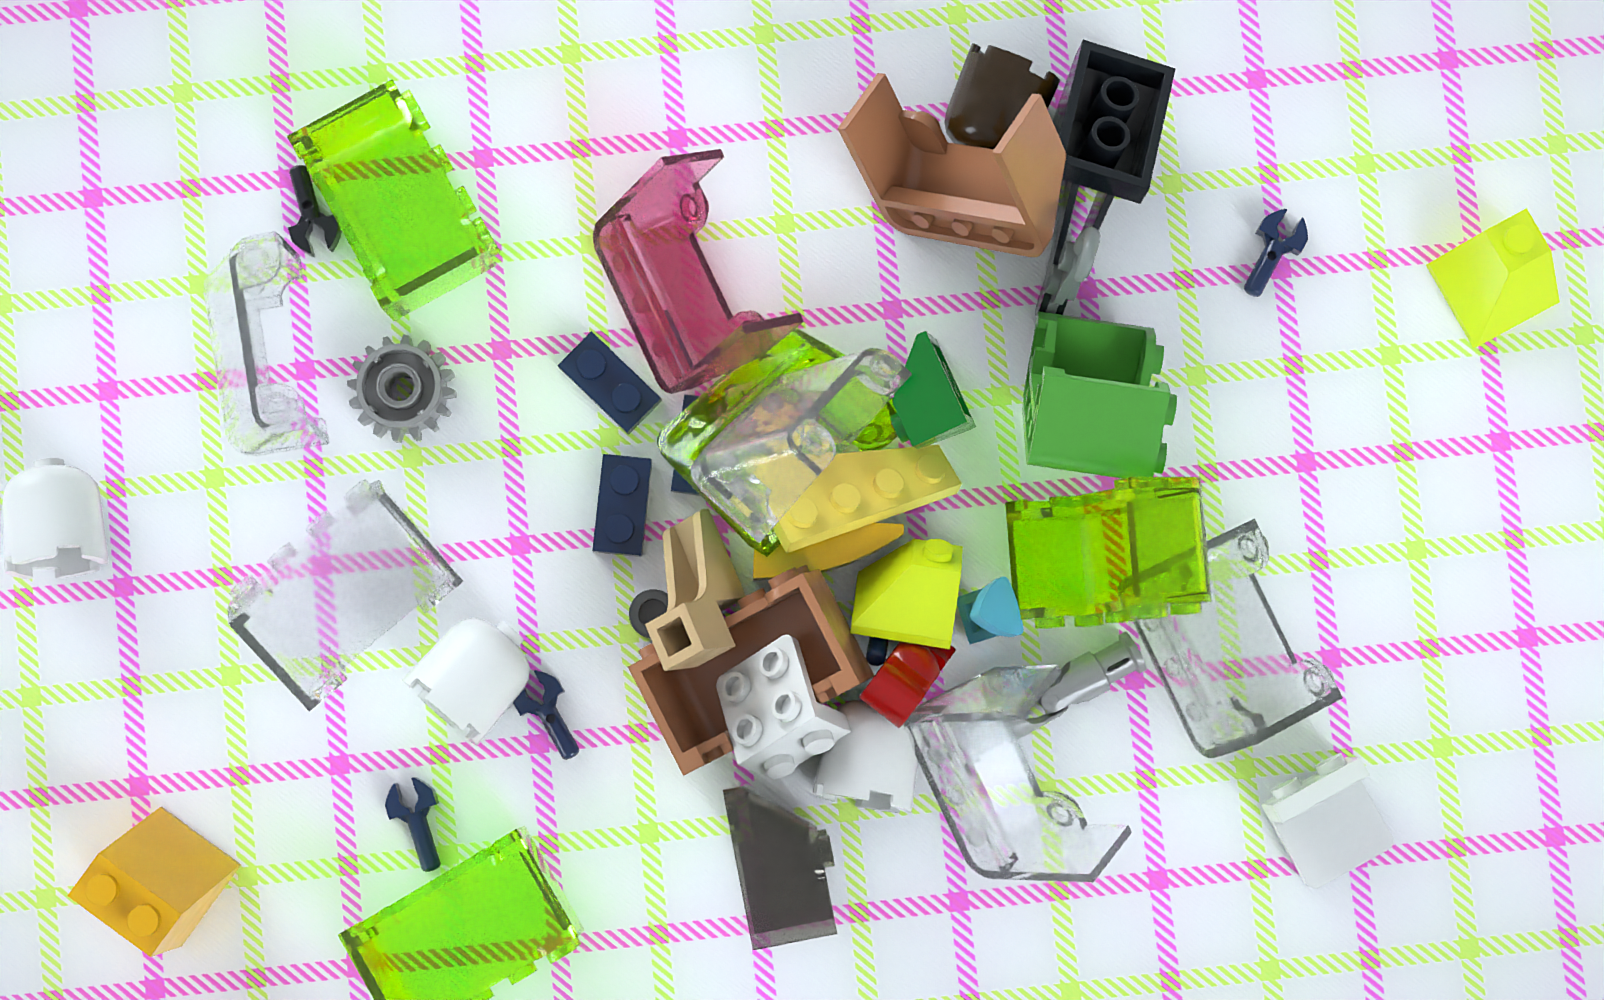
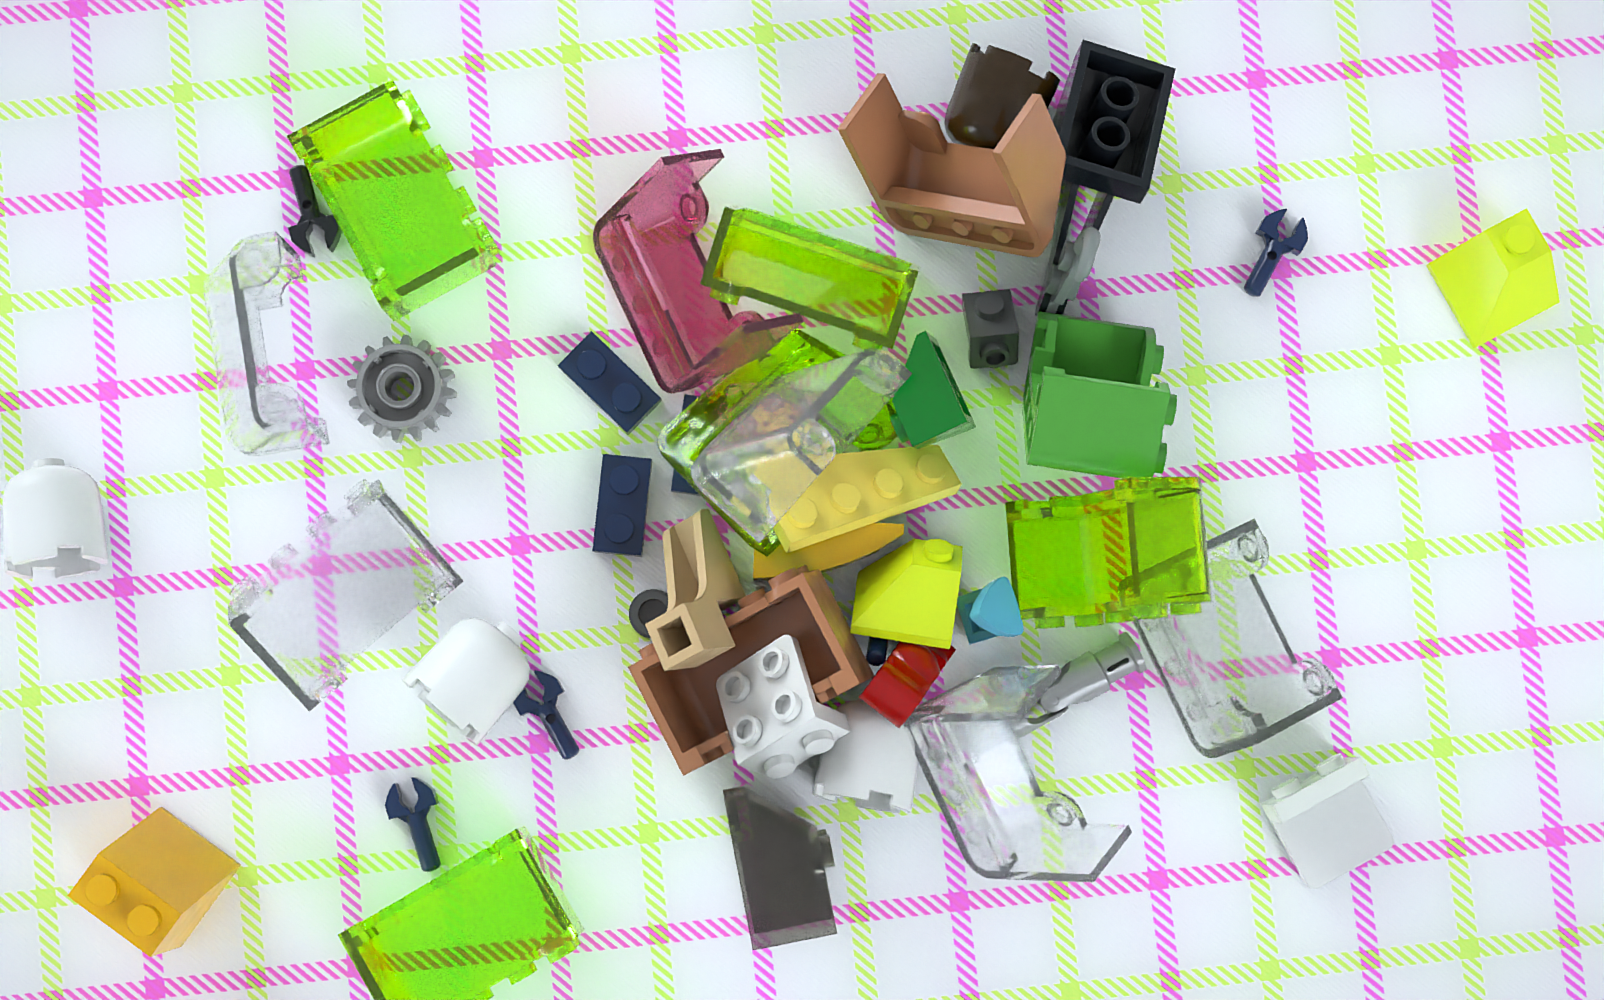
(810, 275): none -> clear neon green windscreen
(991, 328): none -> dark grey bracket

